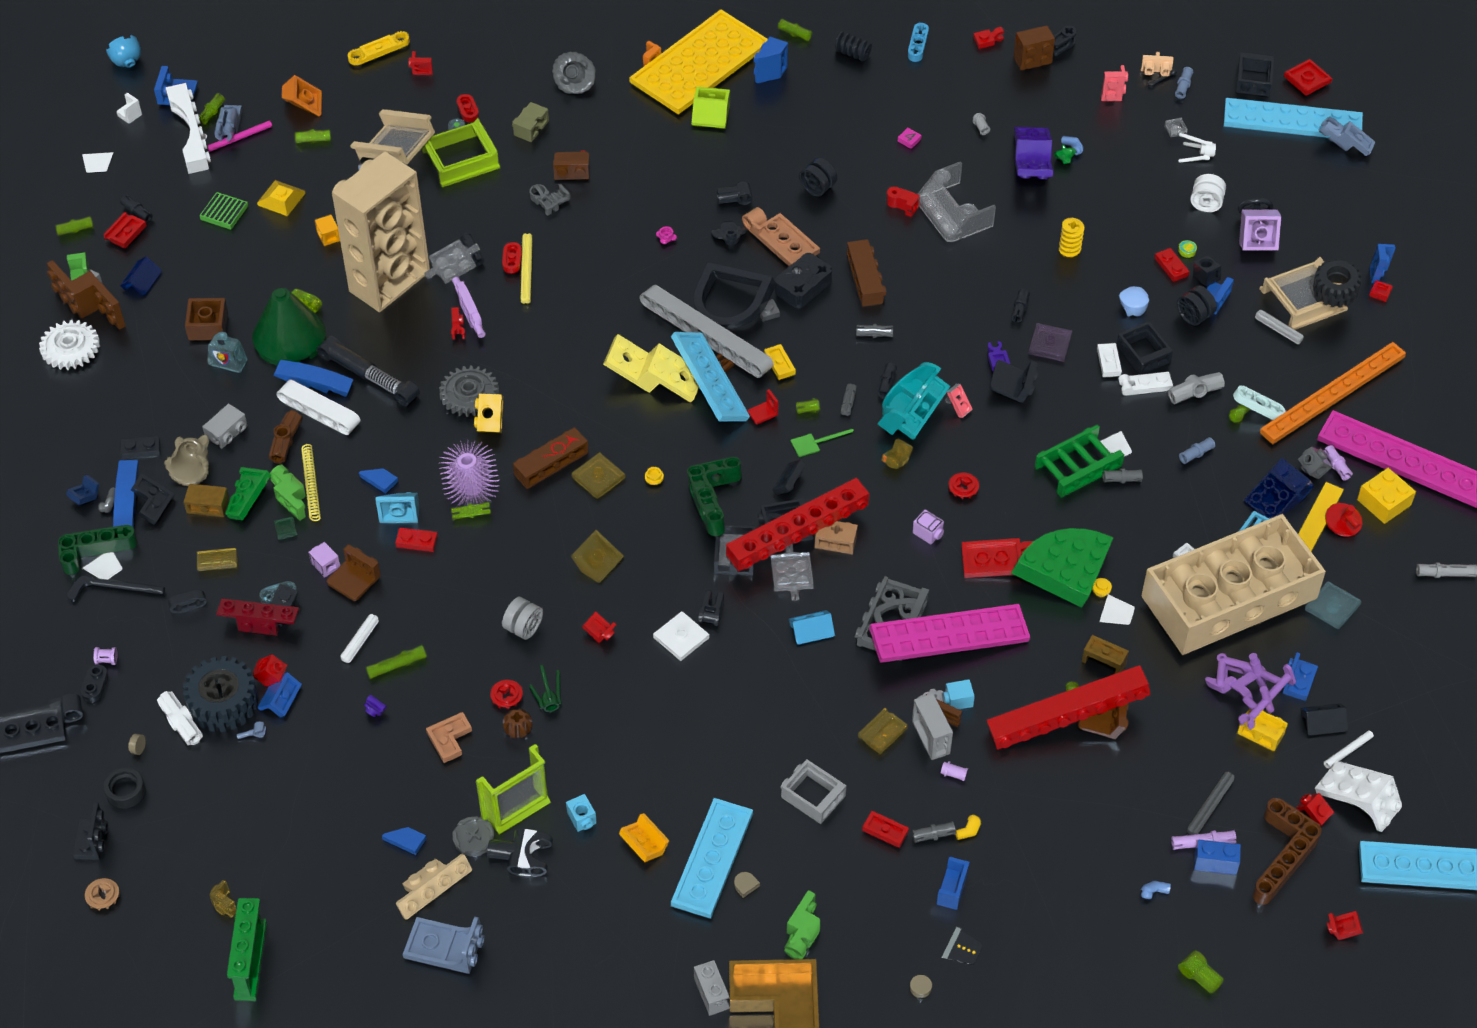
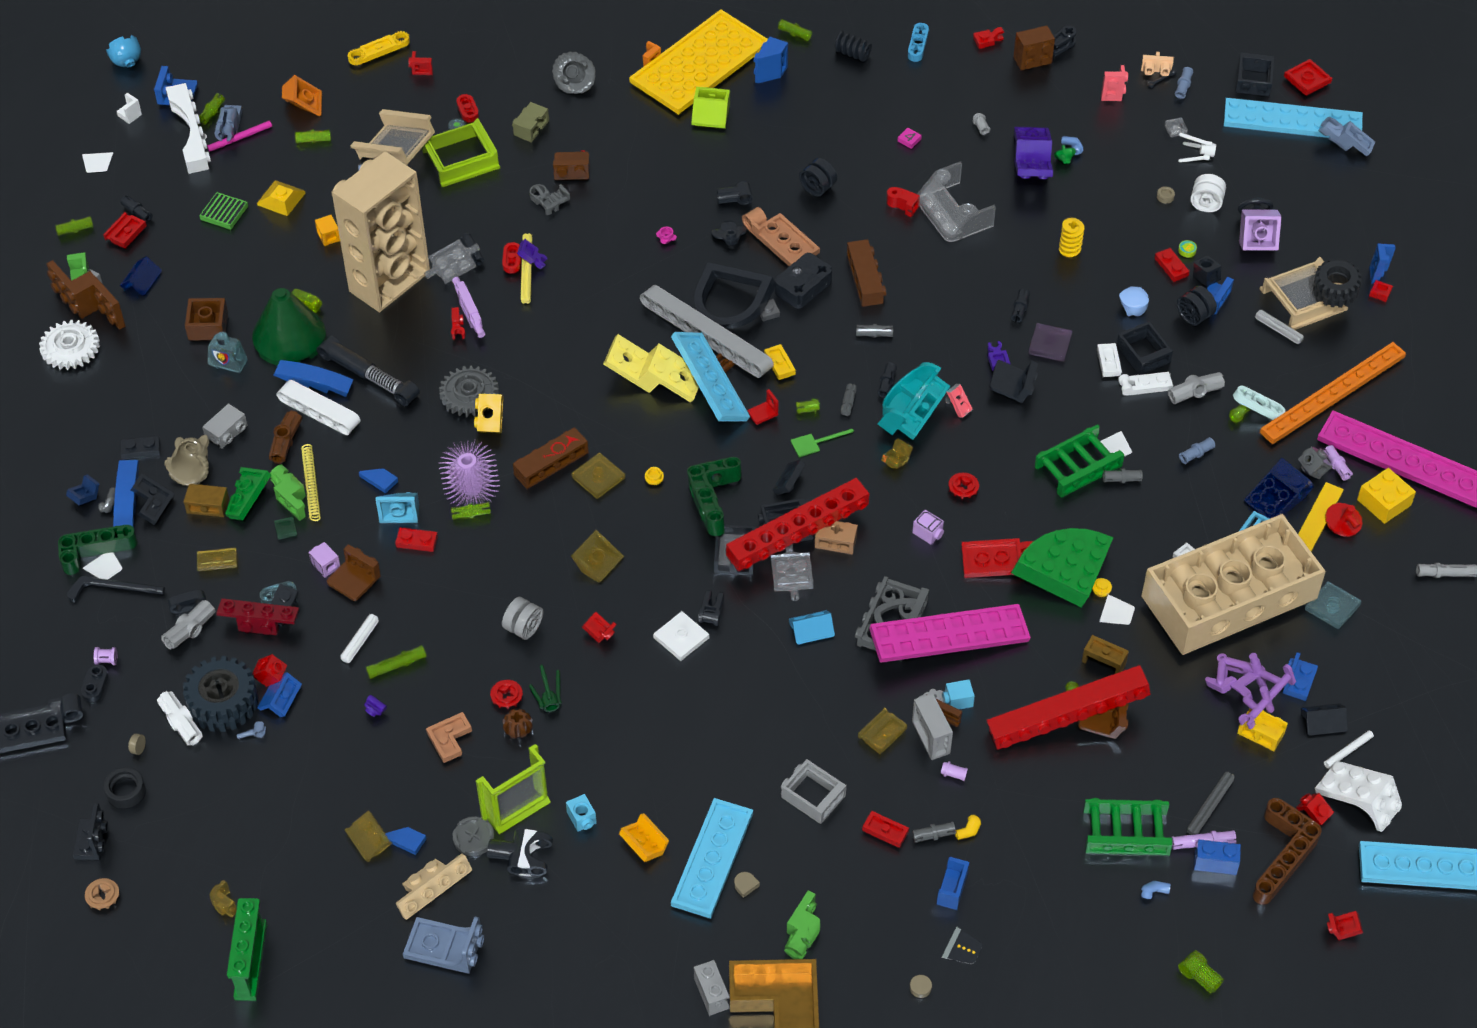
(188, 625): none -> light grey piece
(368, 836): none -> clear yellow plate
(530, 254): none -> dark purple plate
(1127, 845): none -> green fence
(1165, 194): none -> dark tan tile

